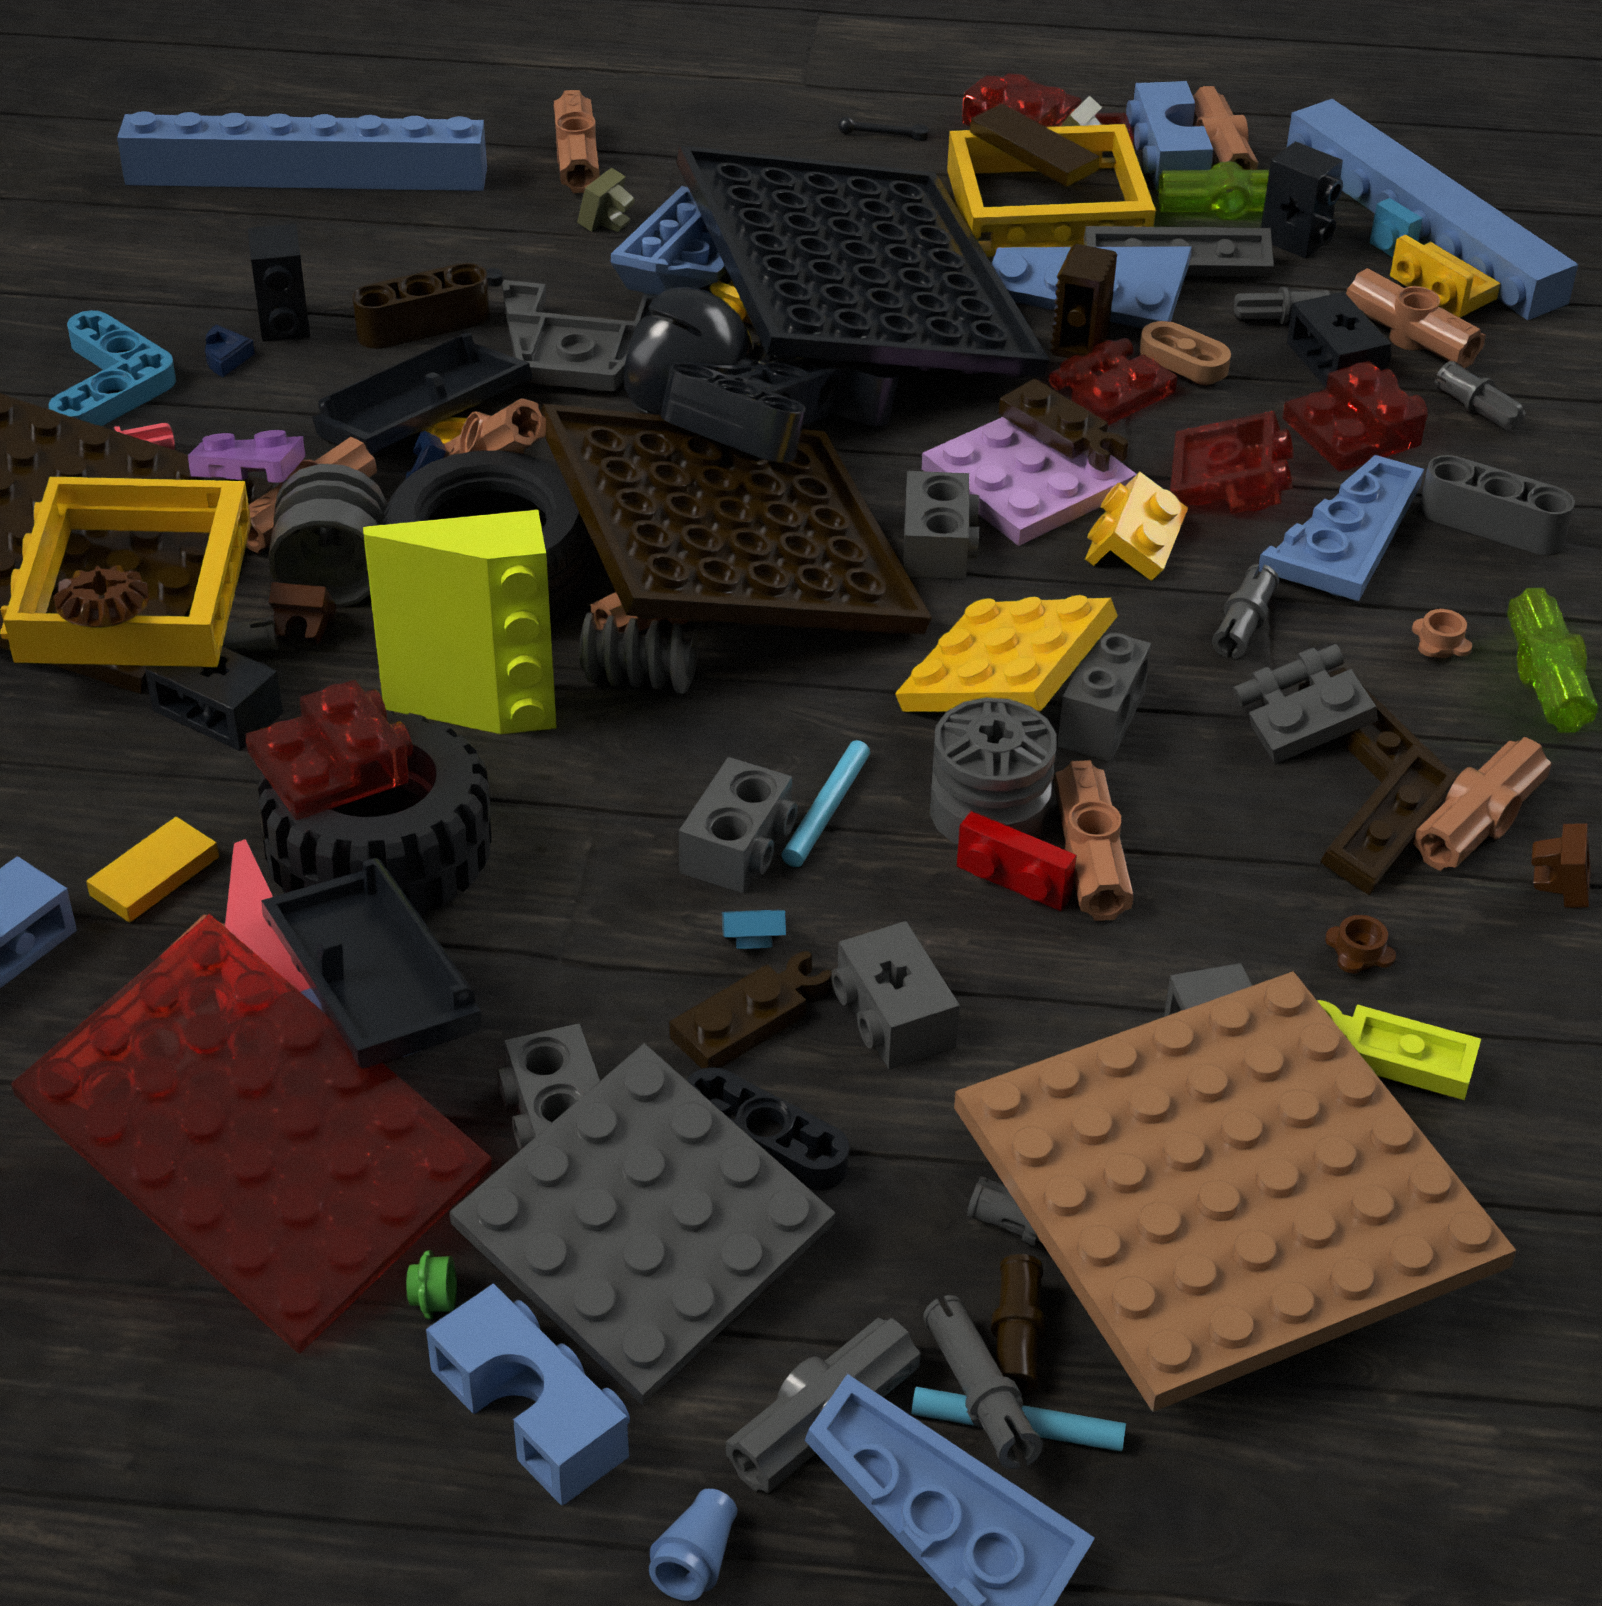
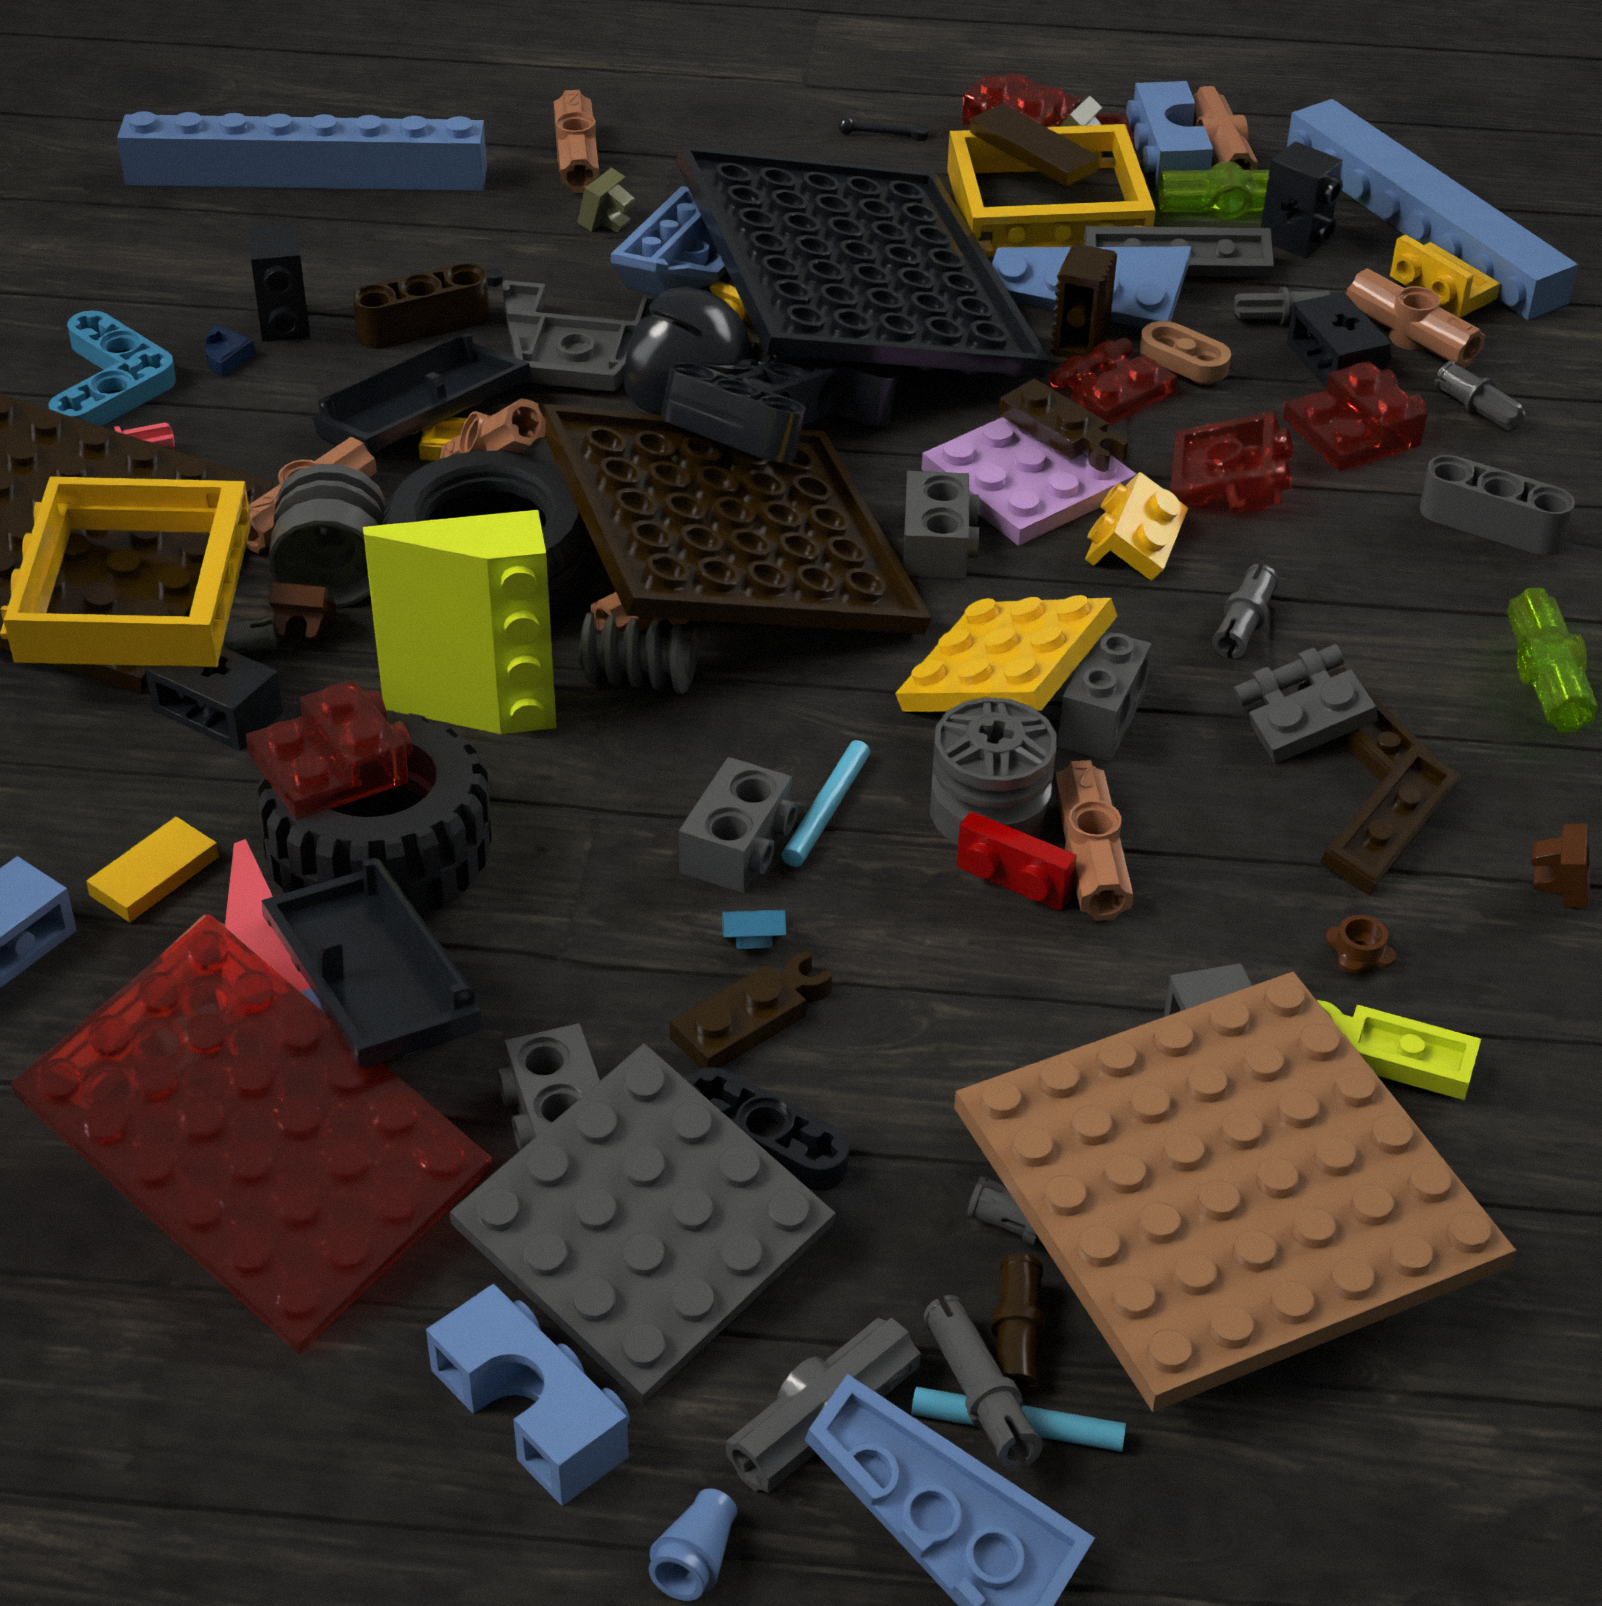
(123, 593): reddish brown gear -> none
(233, 459): medium lavender wing -> none
(428, 449): dark blue tile -> none
(432, 1284): bright green plate -> none
(896, 995): dark grey brick -> none
(1349, 533): medium blue wing -> none
(1392, 222): dark azure plate -> none
(1442, 634): nougat plate -> none
(1482, 803): nougat piece -> none

